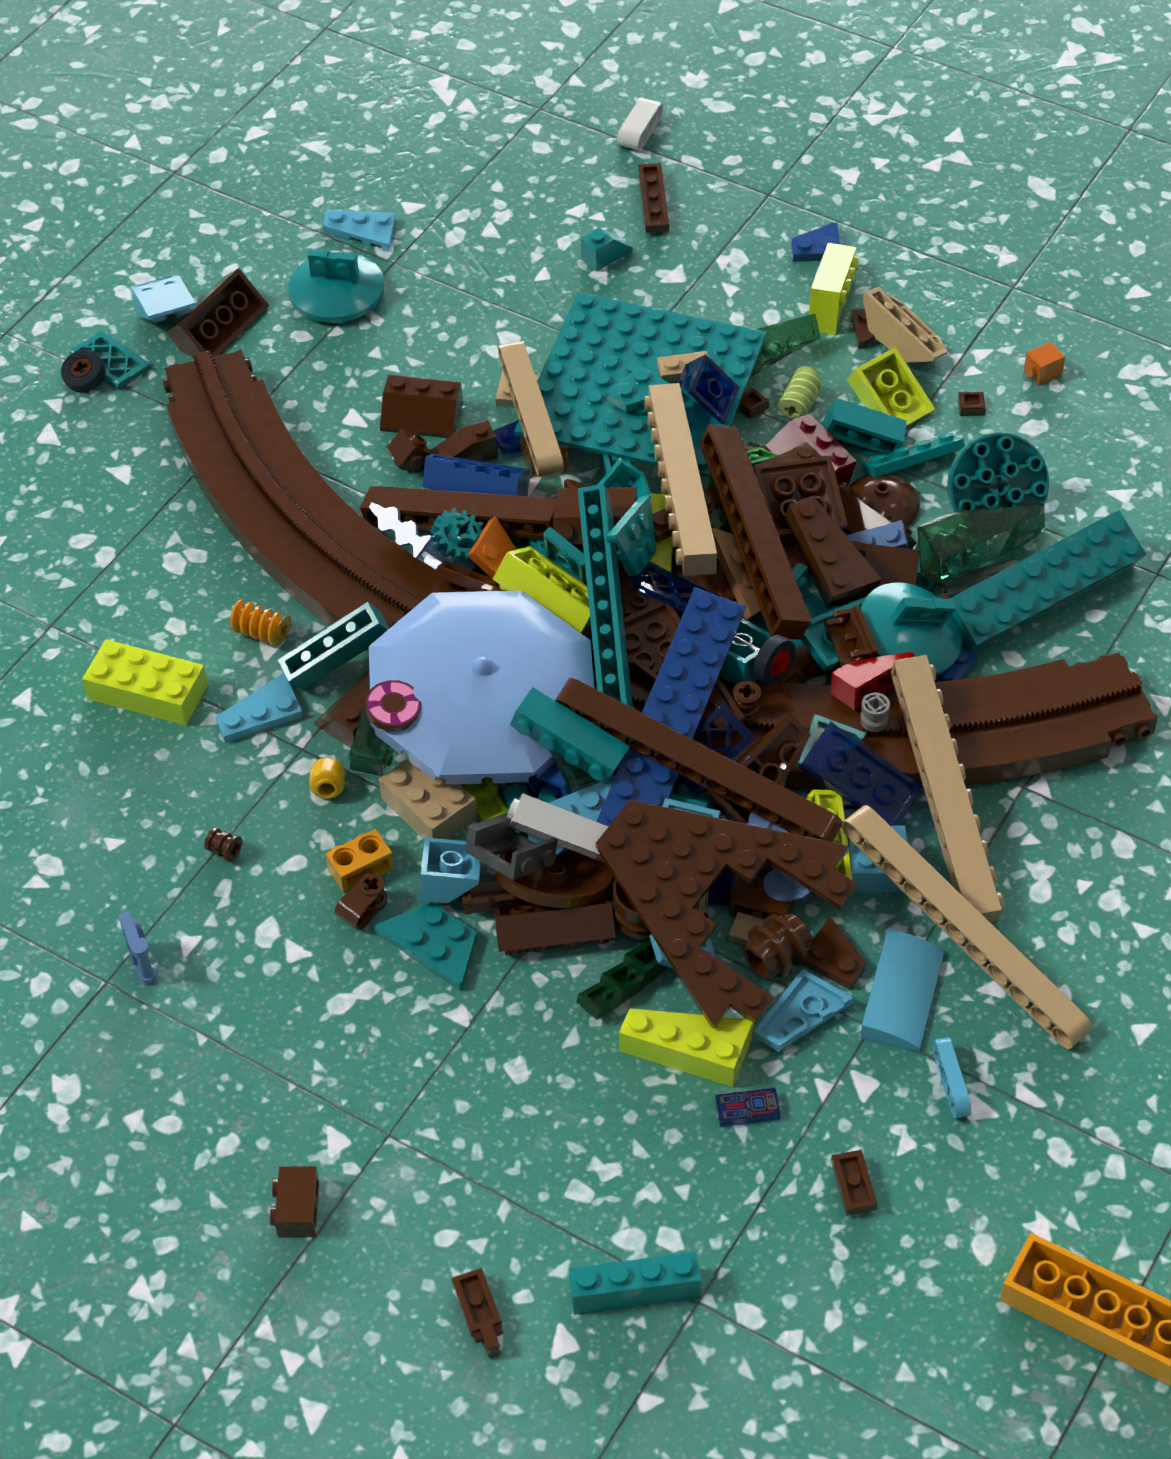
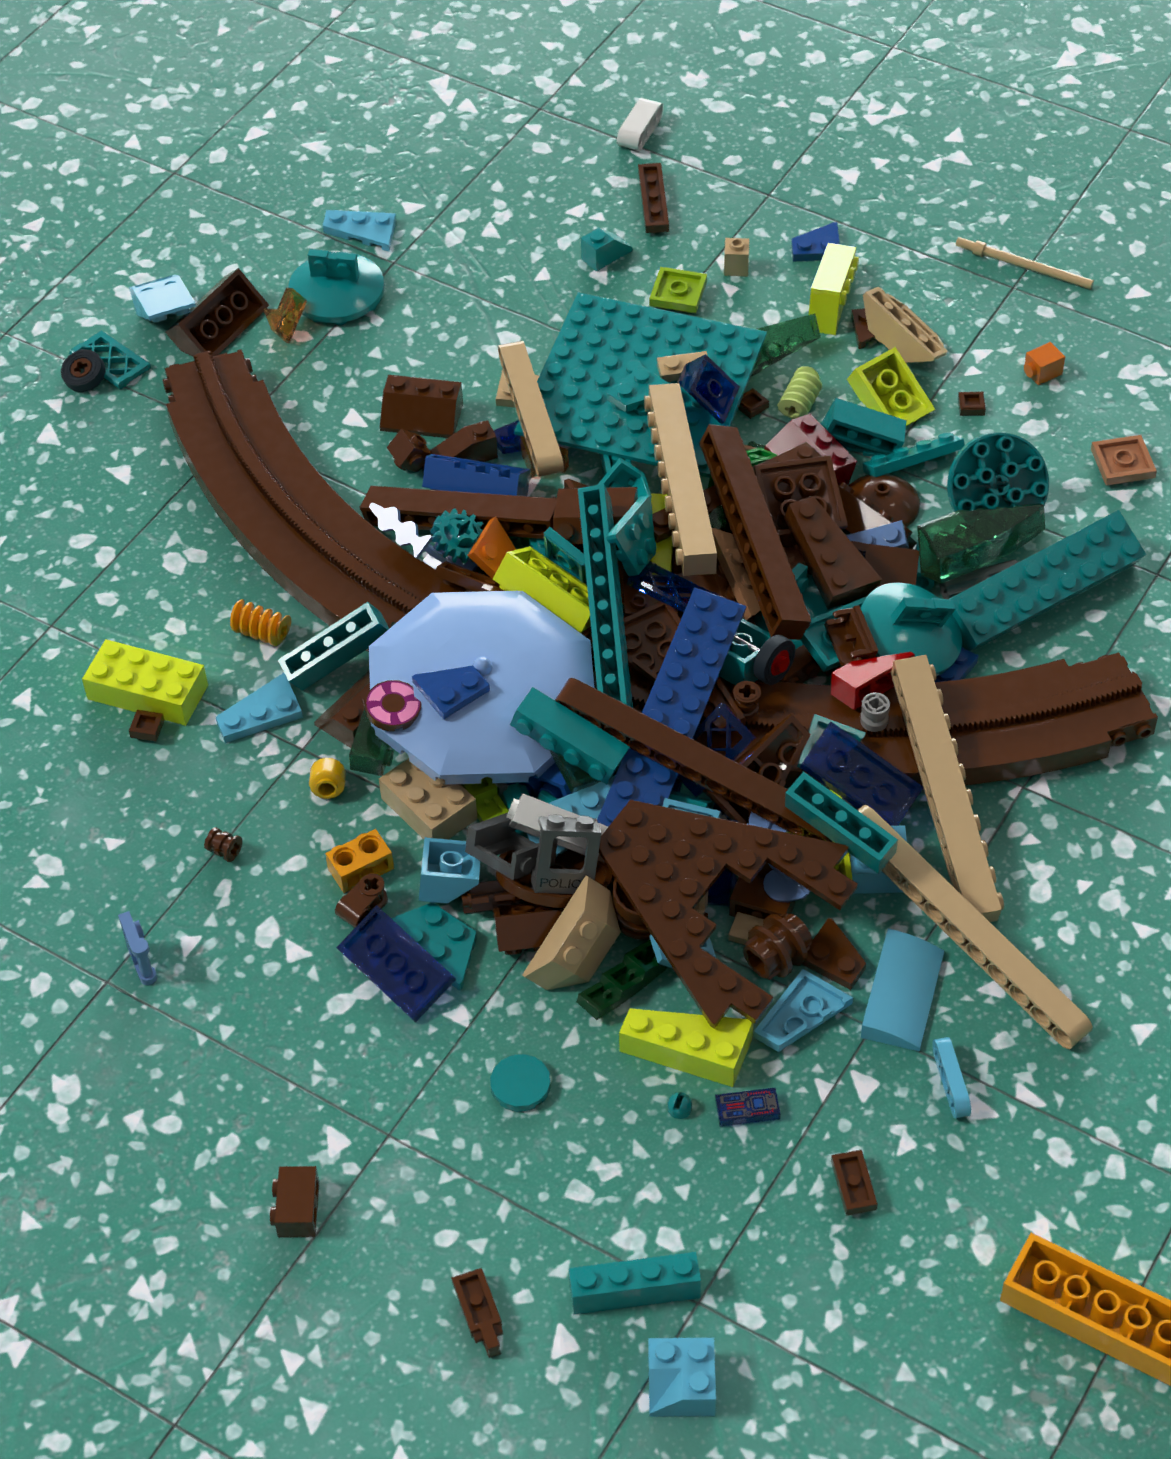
(146, 725): none -> reddish brown plate
(287, 315): none -> clear orange slope
(396, 963): none -> clear blue tile
(451, 688): none -> blue wing
(520, 1082): none -> teal tile
(564, 880): none -> dark grey window
(577, 939): none -> tan wedge
(678, 290): none -> lime plate
(681, 1377): none -> medium azure slope
(685, 1107): none -> teal hinge
(736, 257): none -> tan brick
(841, 822): none -> teal brick
(980, 248): none -> tan bar
(1123, 460): none -> nougat plate

